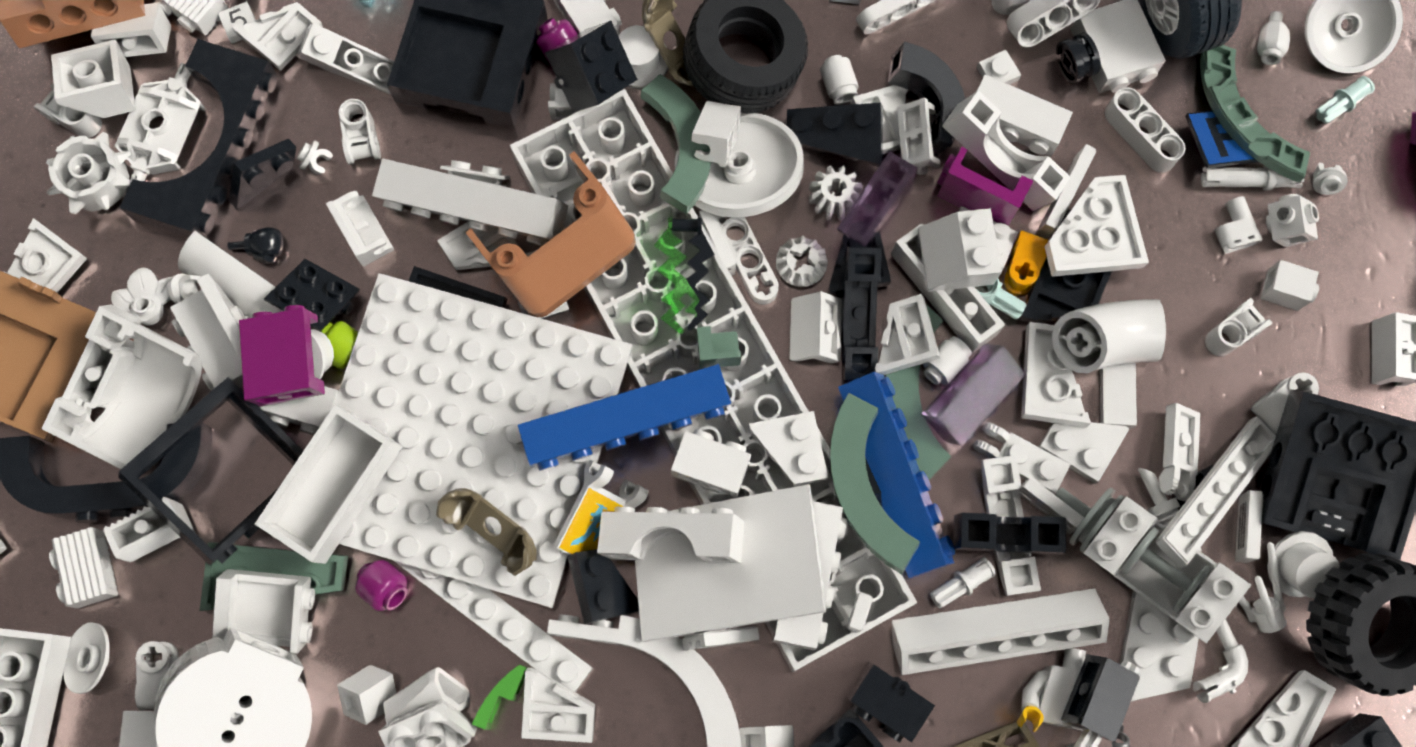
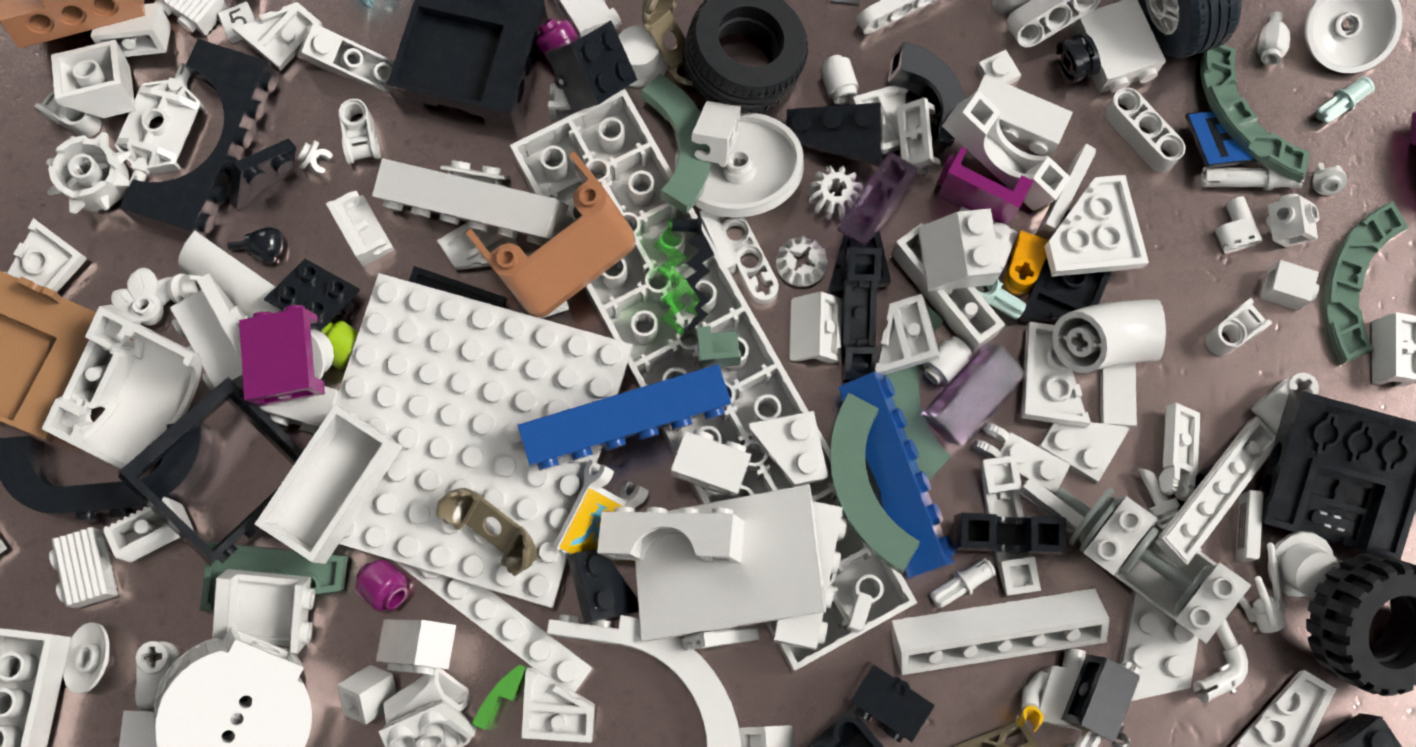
(415, 645): none -> white brick
(1347, 277): none -> sand green tile

